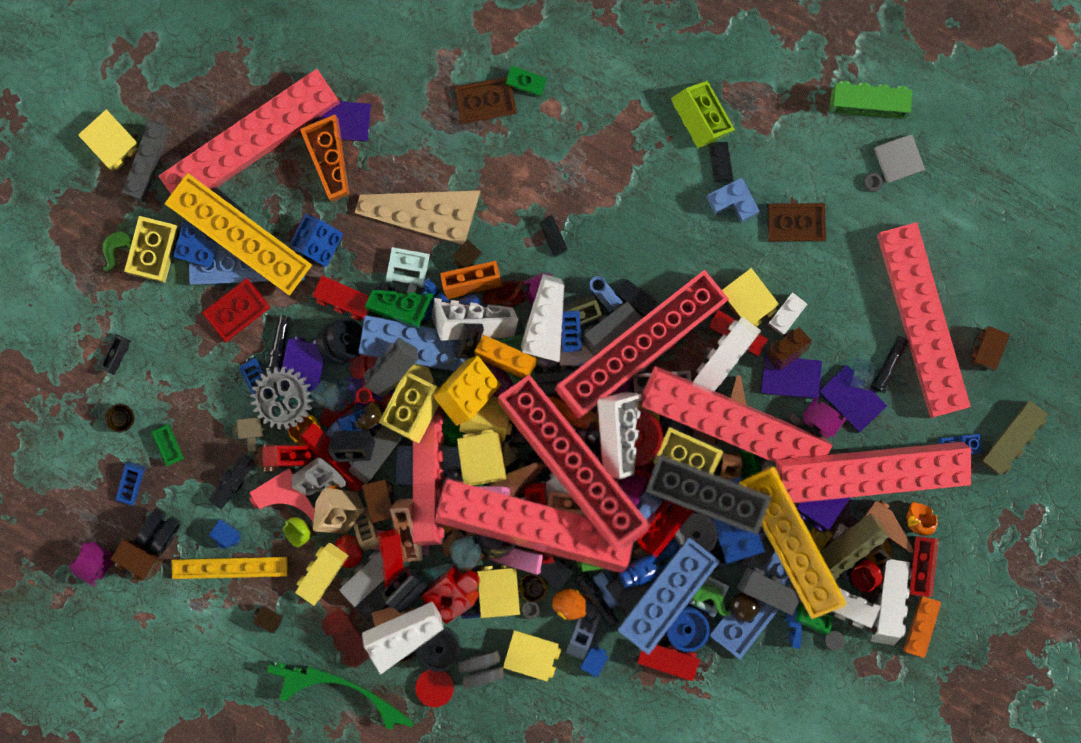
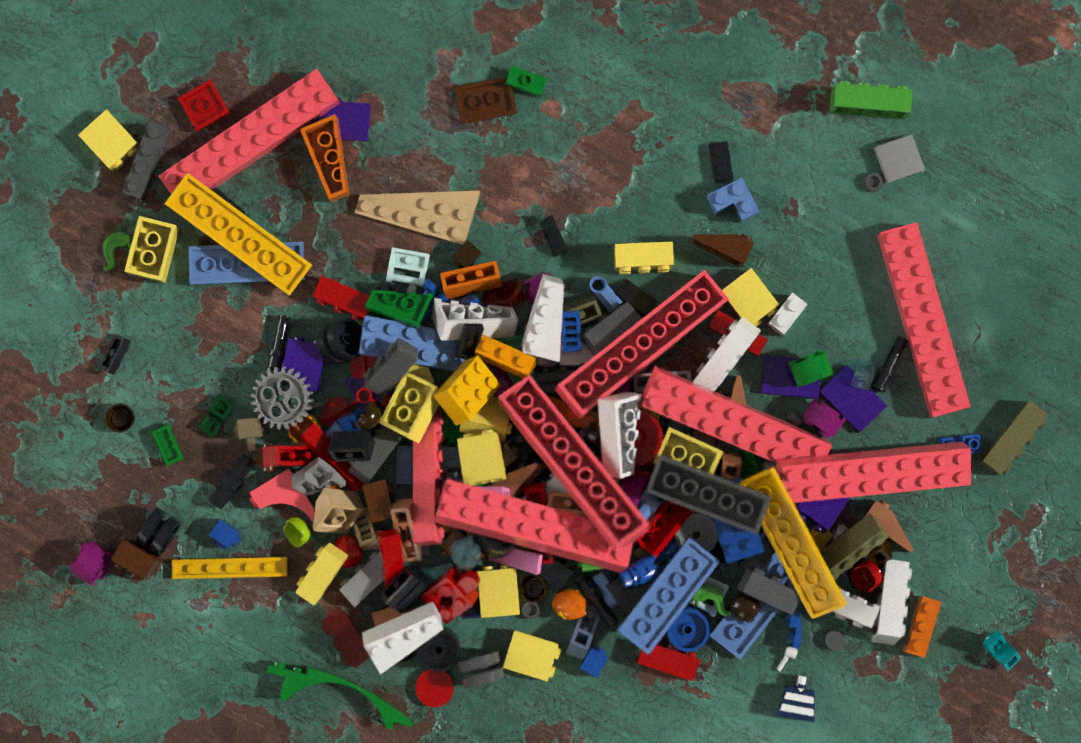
(136, 468): blue slope -> none
(194, 245): blue bracket -> none
(203, 105): none -> red plate
(215, 416): none -> dark green slope
(236, 309): red tile -> none
(246, 375): blue slope -> none
(267, 619): dark brown brick -> none
(315, 239): blue bracket -> none
(332, 395): clear light blue brick -> none
(643, 257): none -> light yellow brick
(702, 114): lime slope -> none
(726, 246): none -> reddish brown slope
(789, 348): reddish brown brick -> none
(790, 652): none -> white hand
(796, 222): reddish brown tile -> none
(797, 701): none -> torso
(810, 368): none -> green brick
(821, 624): green plate -> none
(921, 519): orange hair -> none
(924, 566): red brick -> none
(989, 348): reddish brown brick -> none
(1001, 650): none -> teal brick

